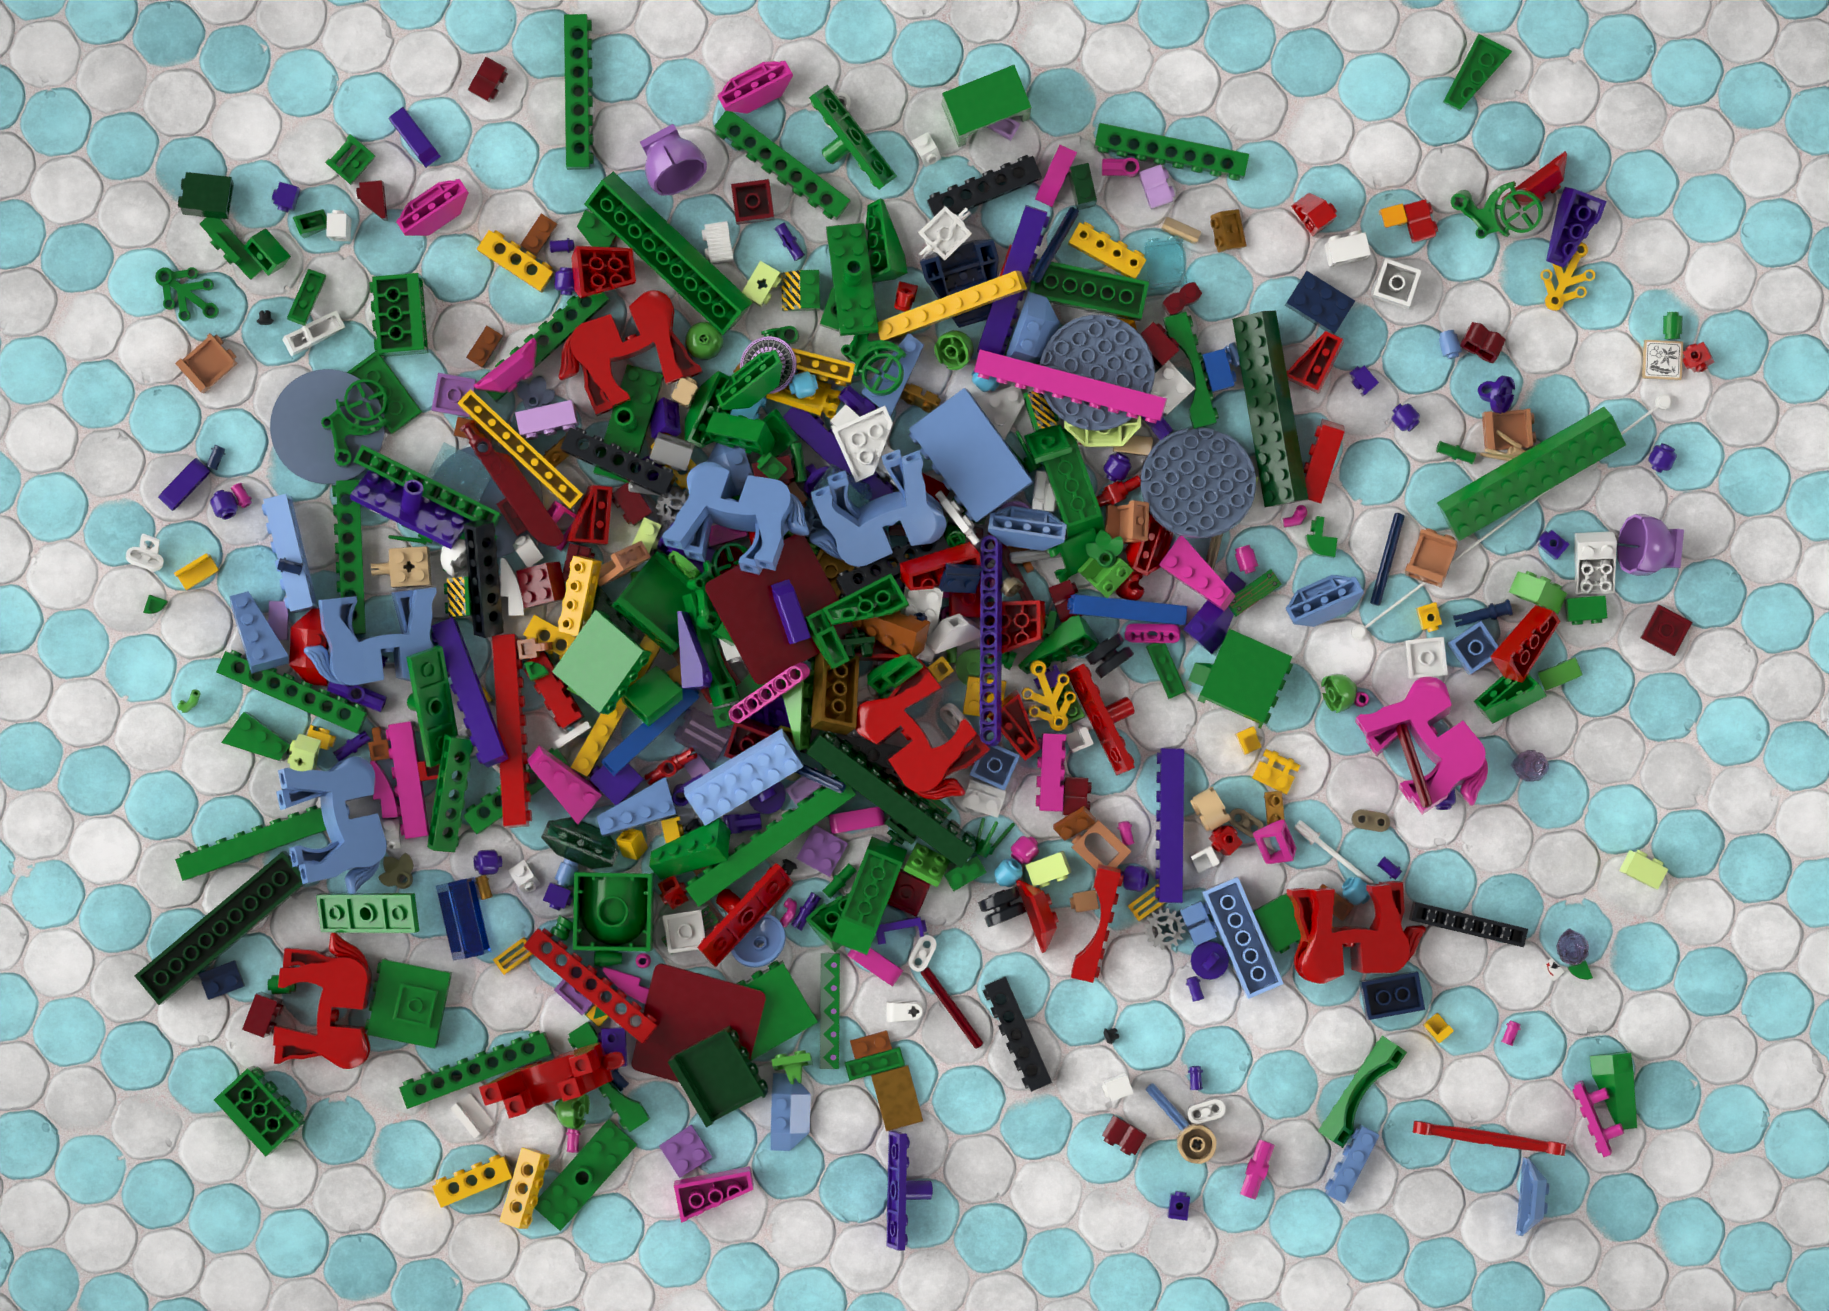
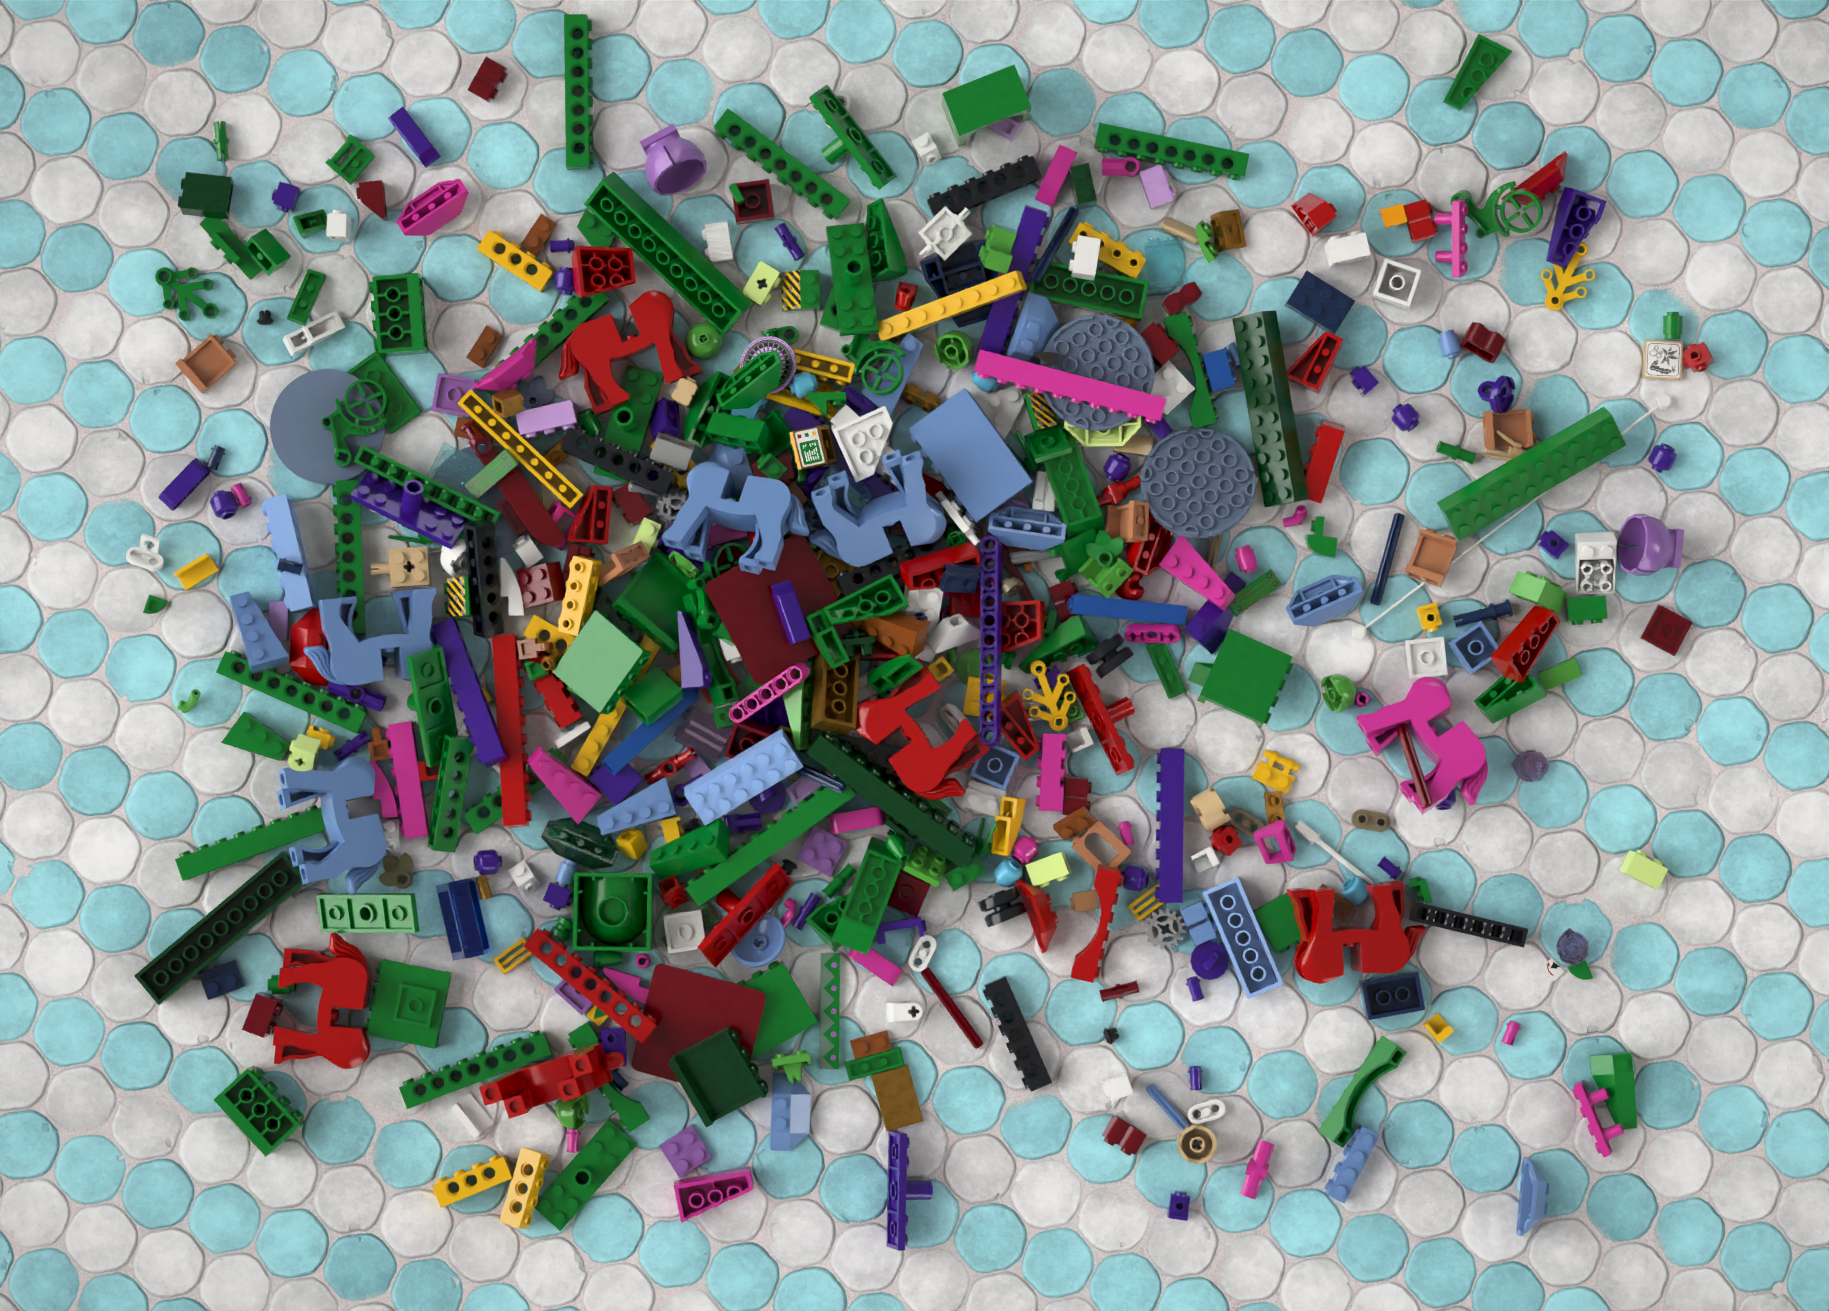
(221, 140): none -> green pin
(491, 474): none -> green tile
(507, 402): none -> pearl gold brick
(550, 661): none -> pearl gold pin
(589, 422): none -> green brick
(736, 194): none -> green tile
(755, 87): dark pink wedge -> none
(813, 447): none -> slope
(821, 399): none -> green slope
(897, 847): none -> green cone
(997, 250): none -> bright green brick
(1008, 824): none -> yellow slope
(1047, 357): none -> clear smoke slope
(1085, 257): none -> white brick
(1119, 991): none -> dark red pin
(1204, 233): none -> bright green slope
(1248, 740): yellow panel -> none
(1423, 891): none -> green bracket
(1459, 230): none -> dark pink plate
(1488, 1137): red piece -> none

